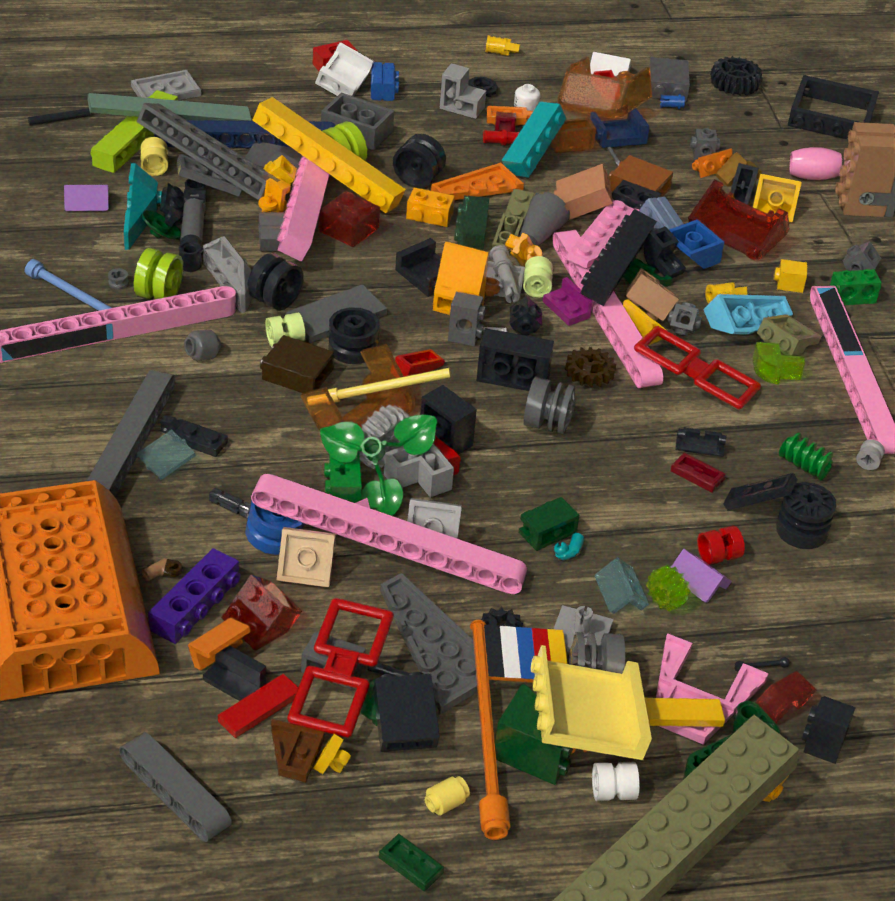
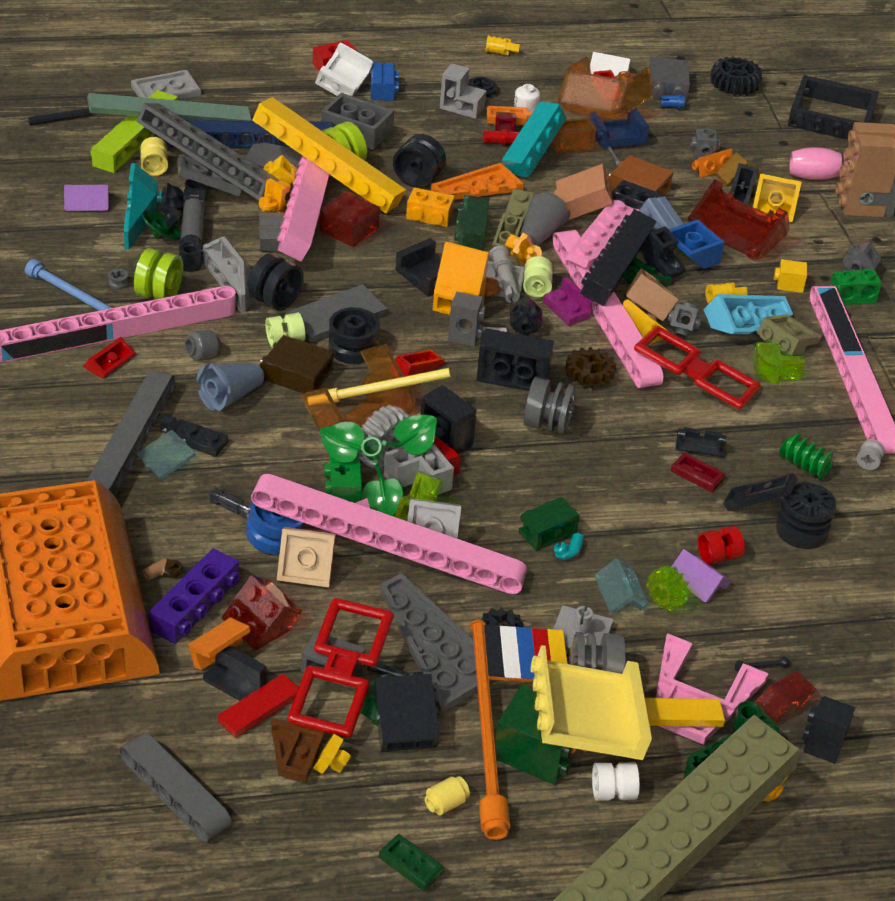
(109, 358): none -> red slope
(227, 383): none -> sand blue cone
(424, 487): none -> clear neon green brick

